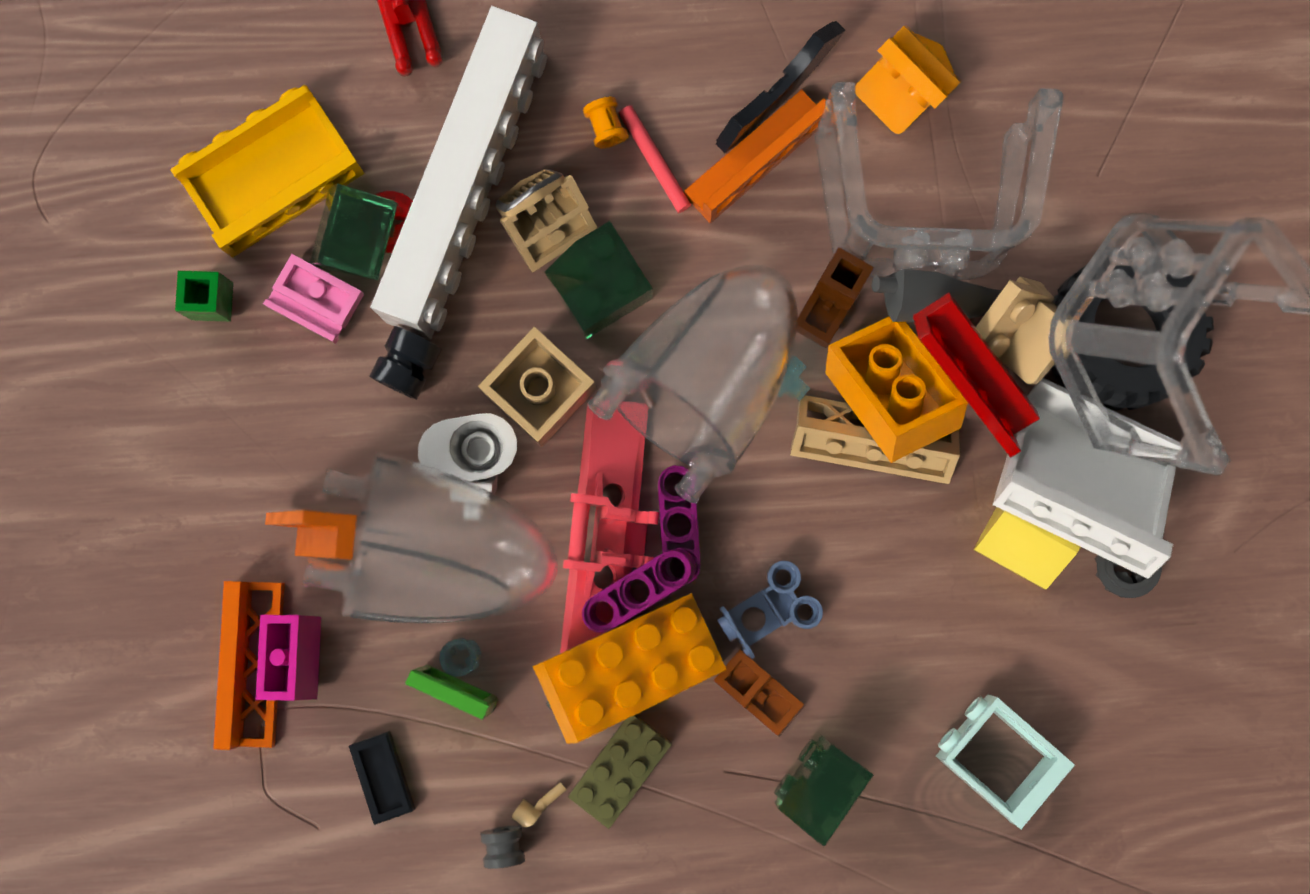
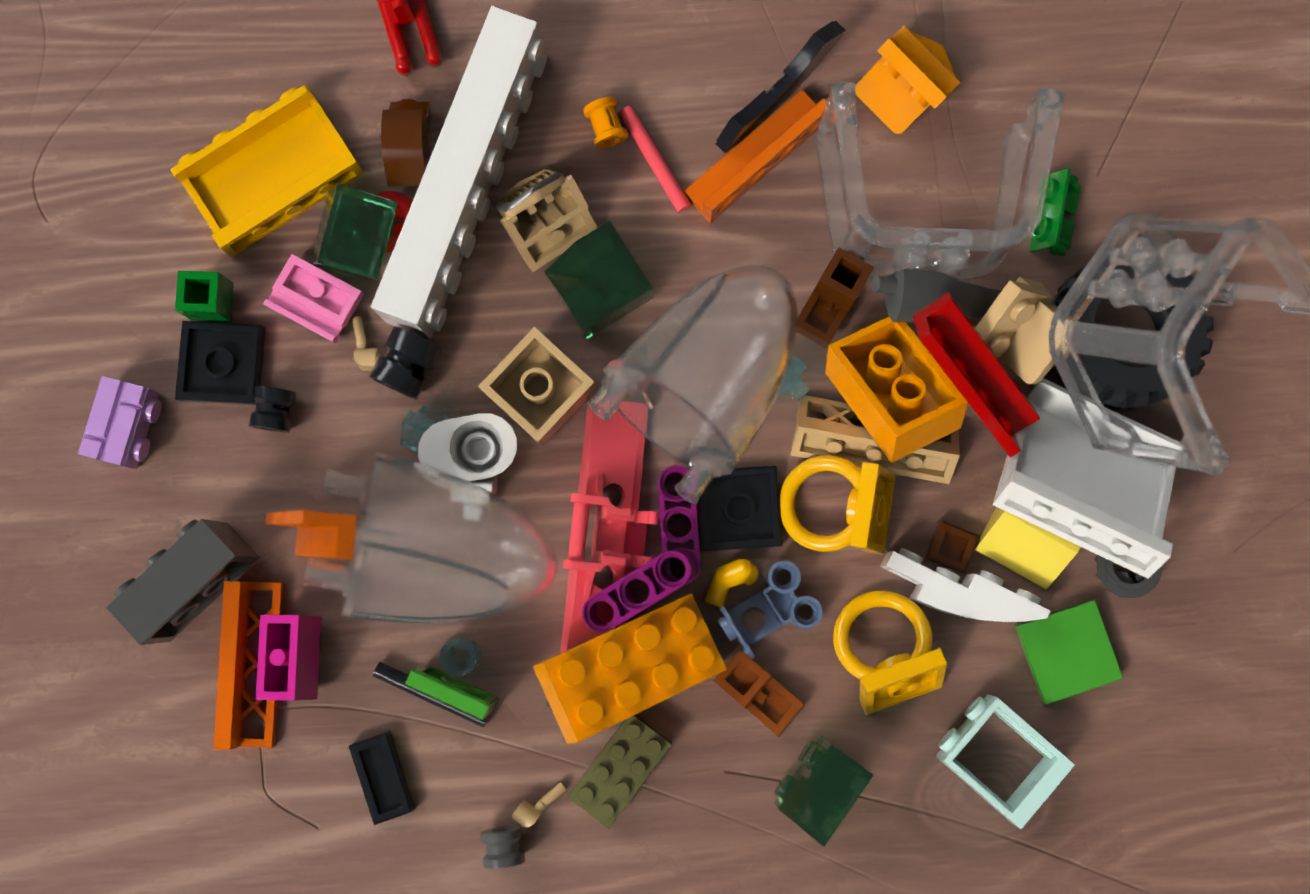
(120, 423): none -> lavender brick
(181, 581): none -> dark grey brick
(219, 362): none -> black tile
(272, 409): none -> black wheel
(363, 356): none -> tan hand
(397, 679): none -> black bar
(405, 141): none -> reddish brown brick
(414, 426): none -> clear light blue tile
(729, 576): none -> yellow arm
(741, 510): none -> black tile
(866, 507): none -> yellow tile
(900, 675): none -> yellow tile
(952, 546): none -> reddish brown tile
(976, 598): none -> white slope
(1053, 229): none -> green hinge
(1068, 652): none -> bright green tile

